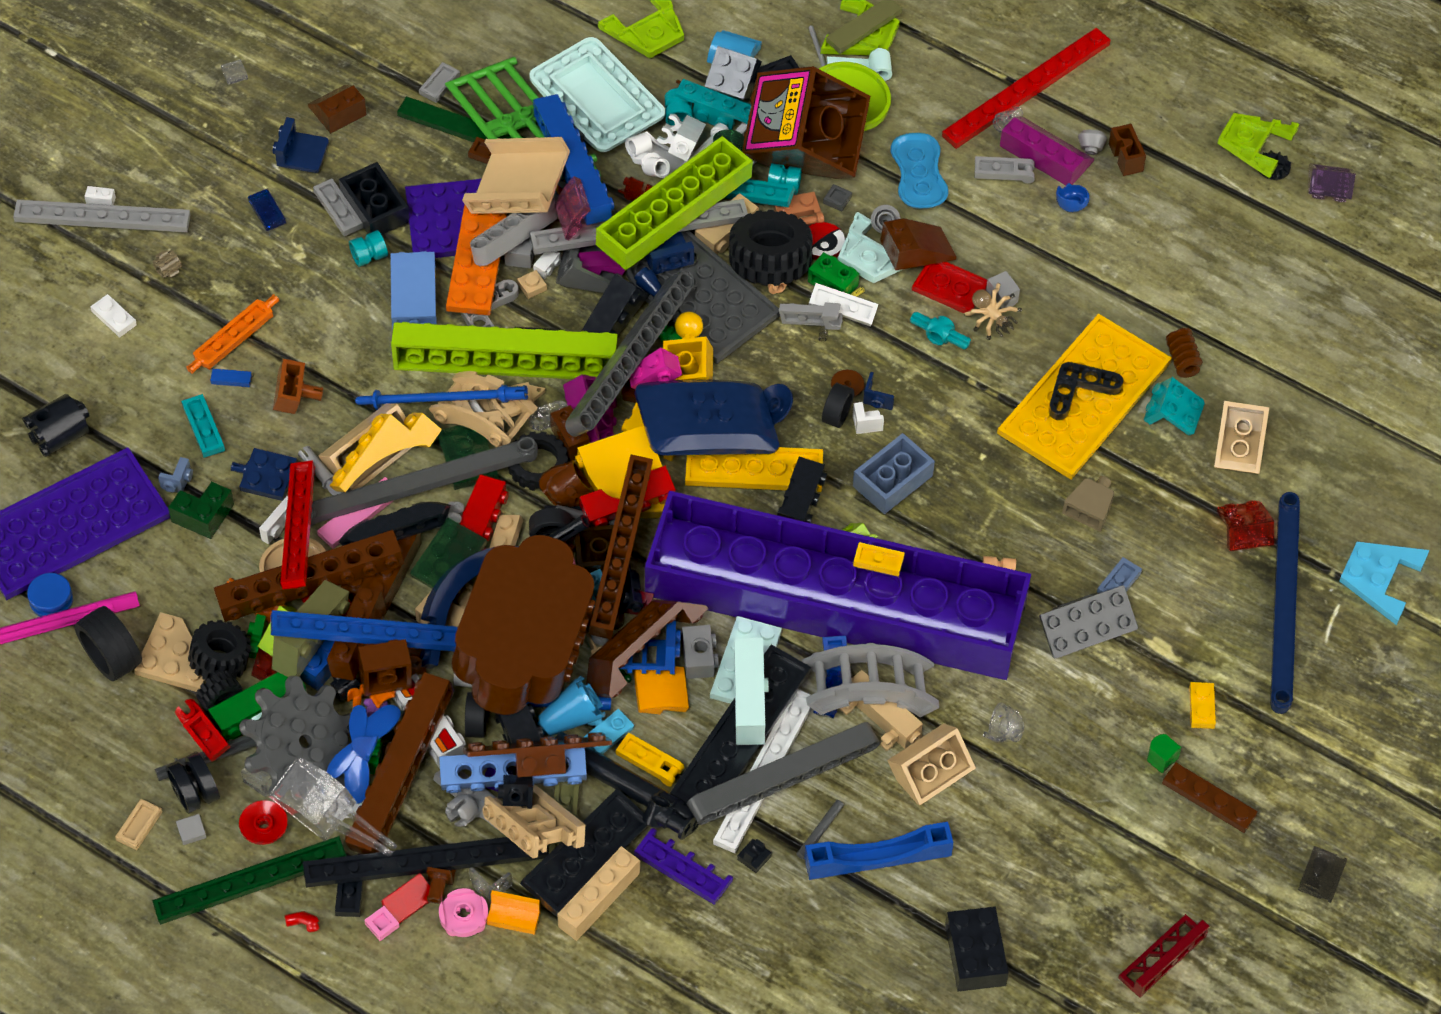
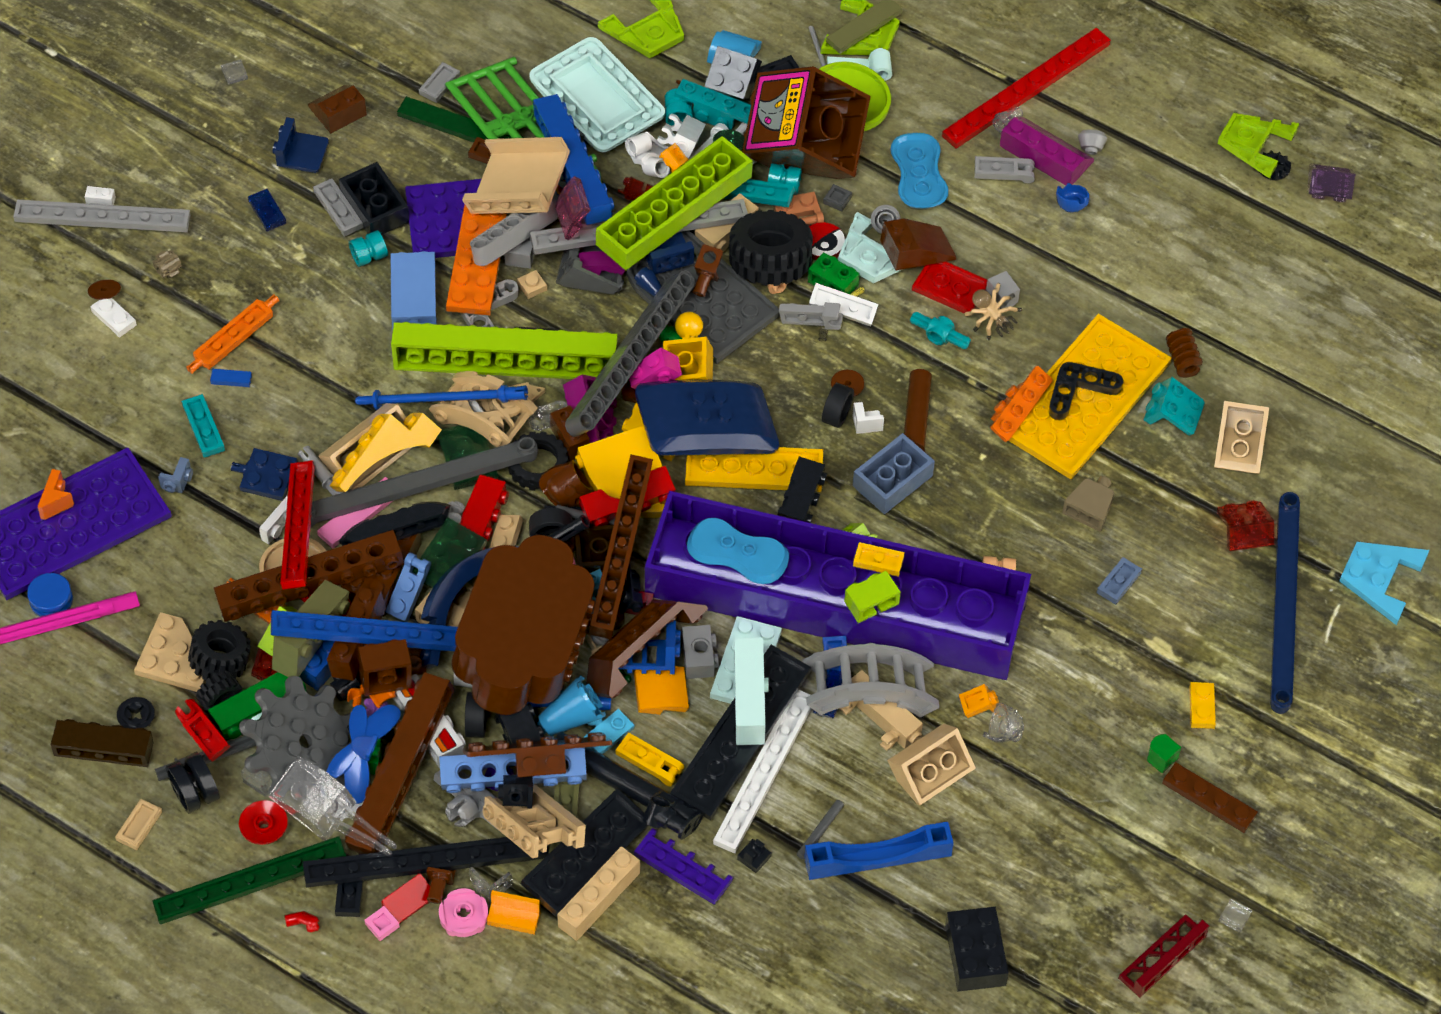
(53, 497): none -> orange slope
(57, 424): black cylinder -> none
(102, 743): none -> dark brown brick
(104, 289): none -> reddish brown piece
(108, 643): black tyre -> none
(135, 705): none -> black gear
(191, 829): light grey tile -> none
(202, 514): dark green brick -> none
(255, 631): green plate -> none
(291, 387): dark orange brick -> none
(408, 587): none -> medium blue plate
(547, 263): white piece -> none
(615, 307): black wedge -> none
(673, 157): none -> light orange bracket
(706, 271): none -> reddish brown bracket
(756, 558): none -> dark azure plate
(779, 401): dark blue dish -> none
(783, 773): dark grey beam -> none
(875, 591): none -> lime piece
(876, 398): dark blue bracket -> none
(918, 406): none -> reddish brown brick
(978, 700): none -> light orange bracket
(1019, 403): none -> orange bracket
(1088, 621): bracket -> none
(1128, 148): reddish brown brick -> none
(1235, 915): none -> clear tile
(1322, 874): clear smoke plate -> none

